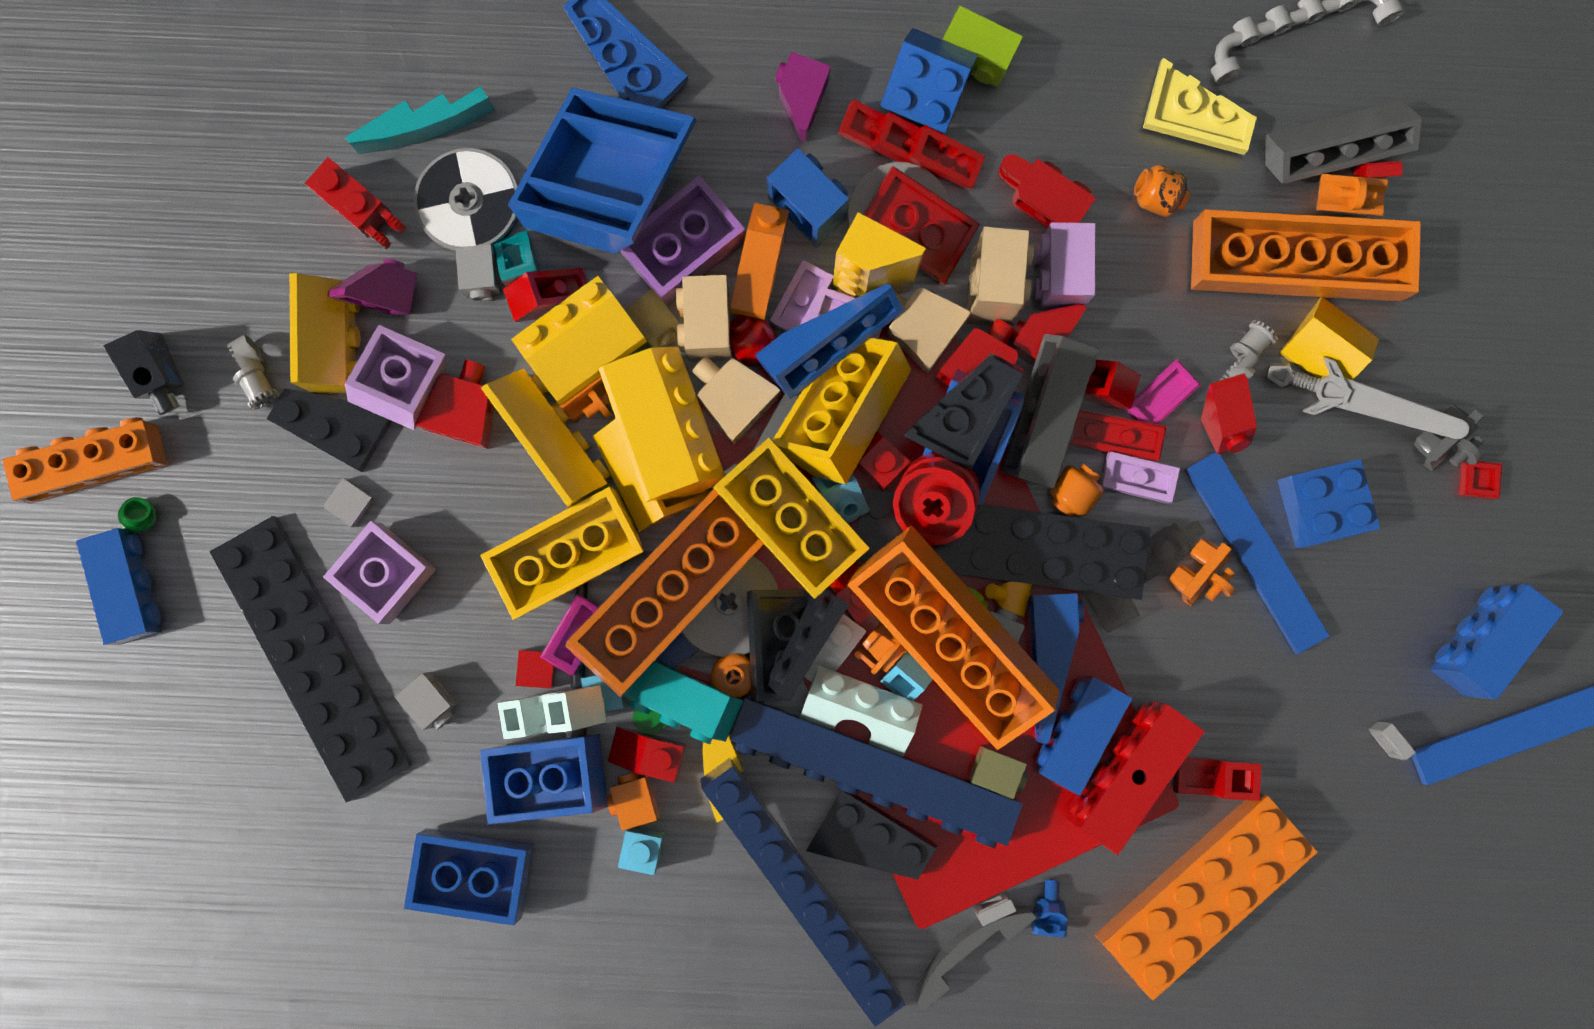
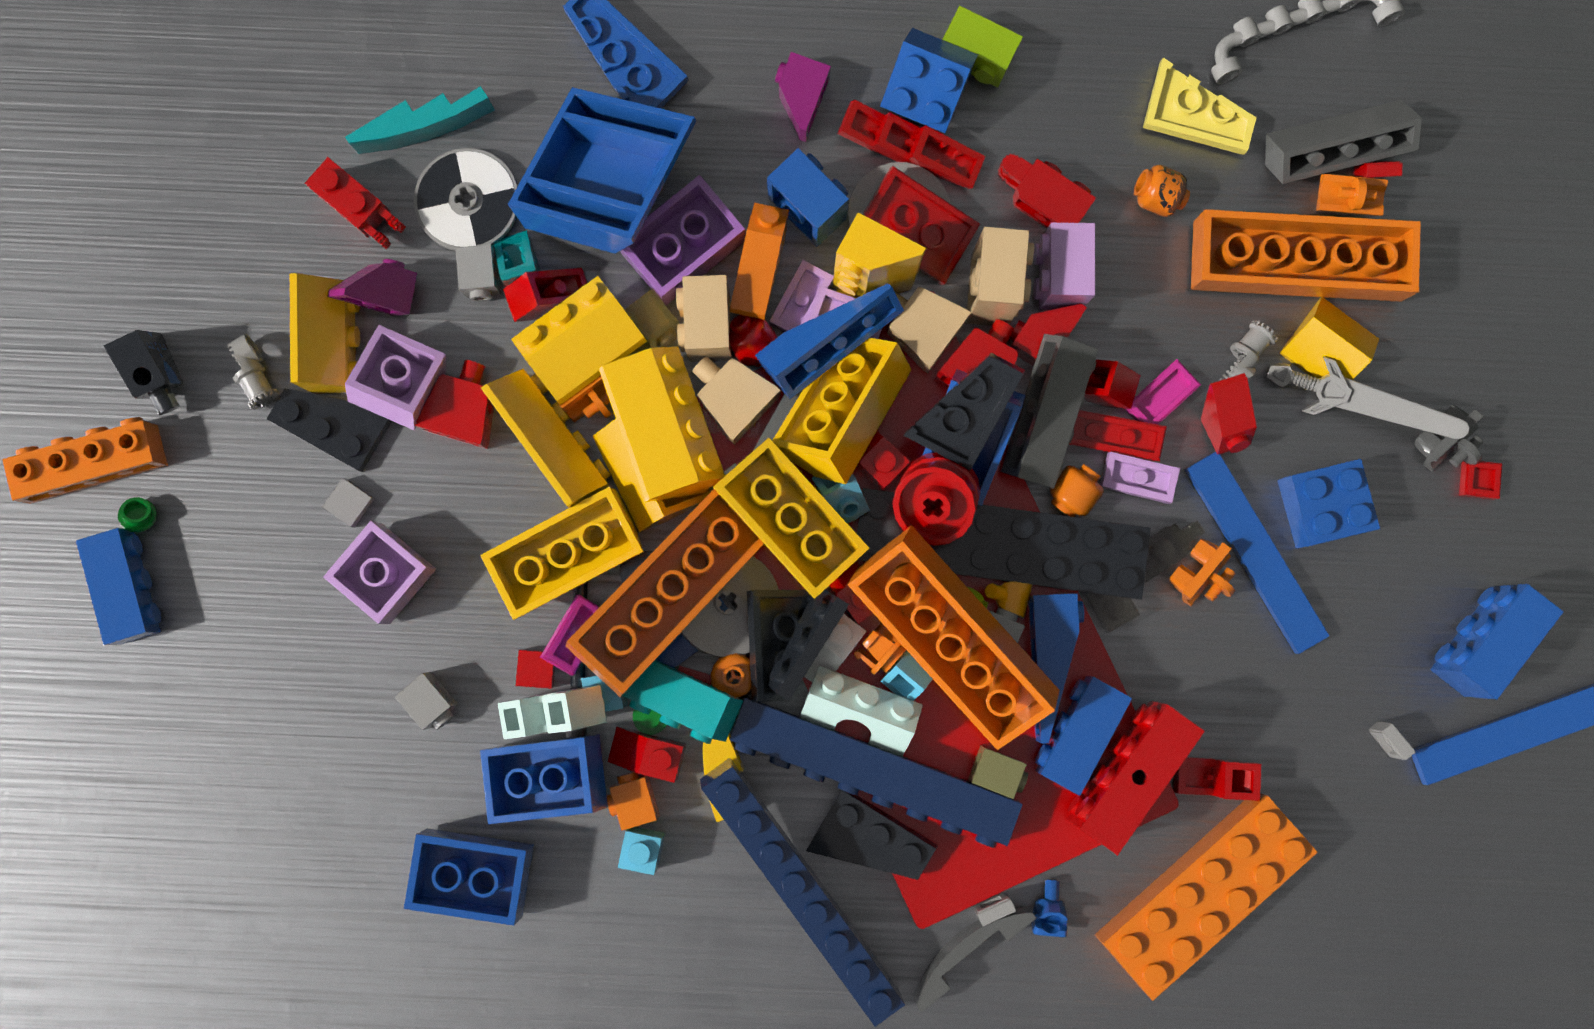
(311, 658): black plate -> none

